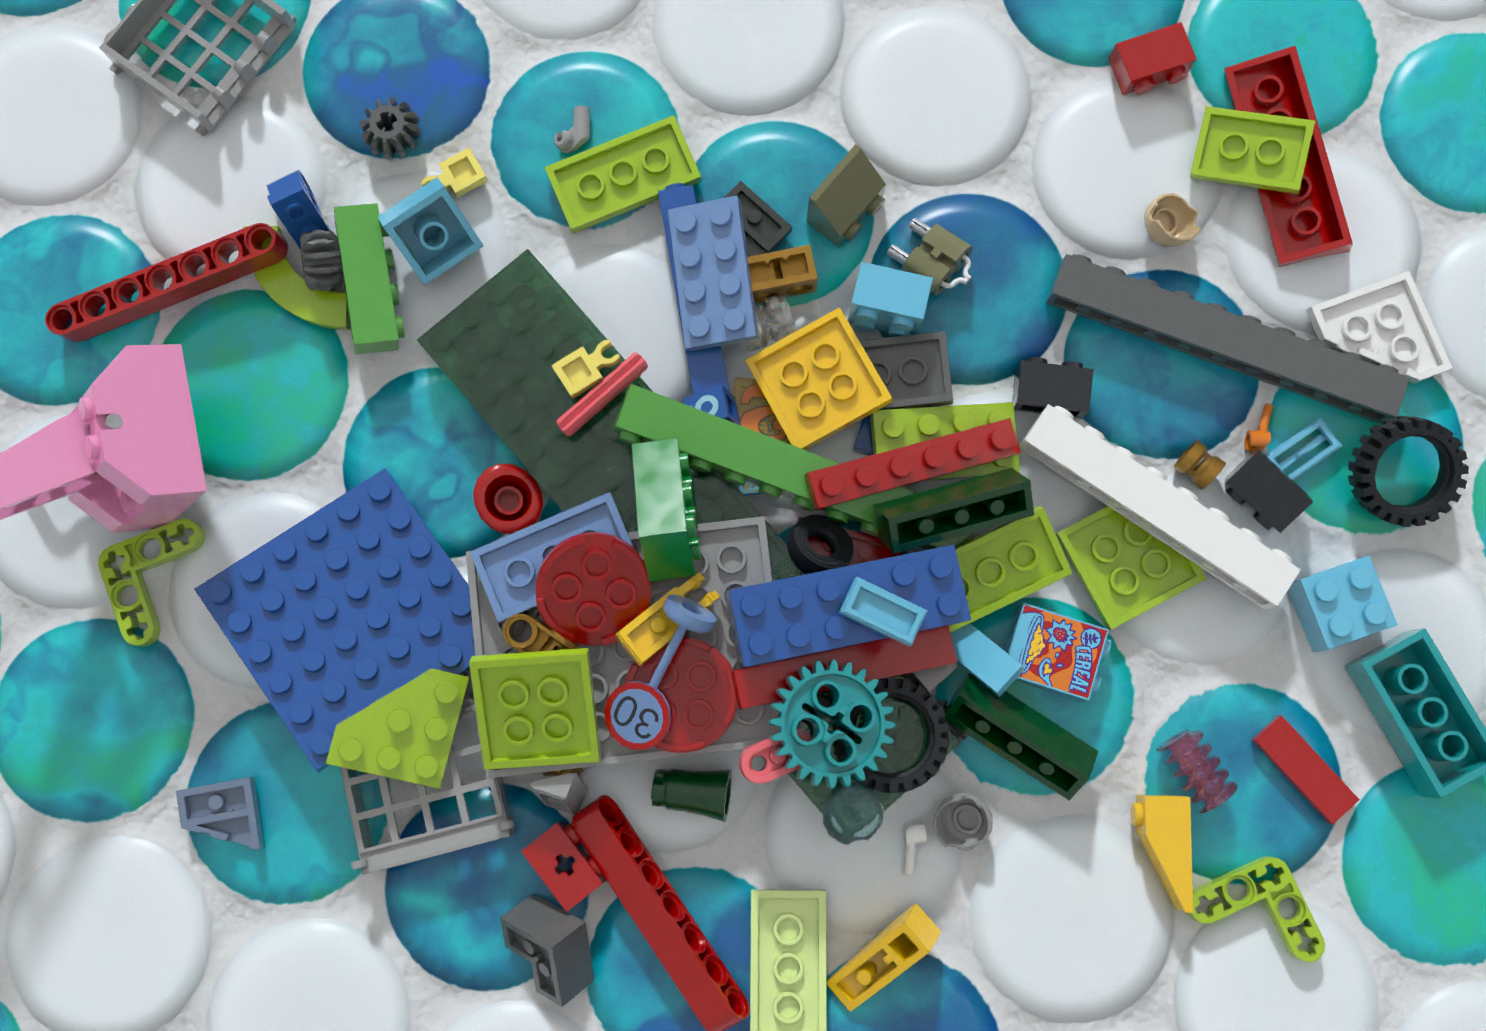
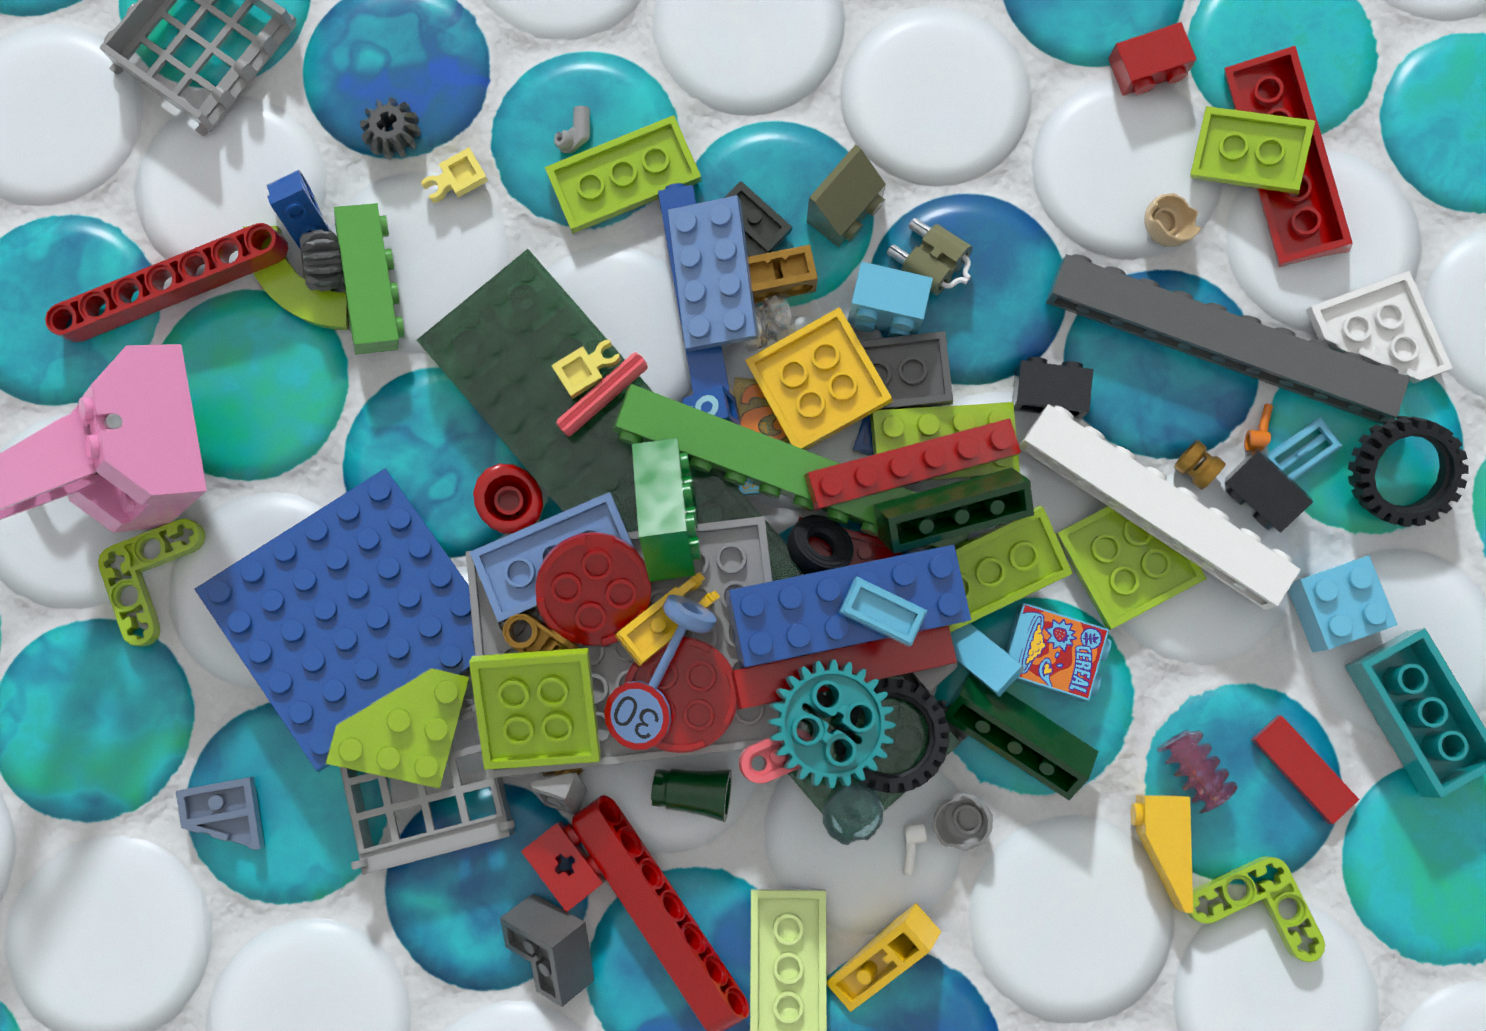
(430, 231): medium azure brick -> none

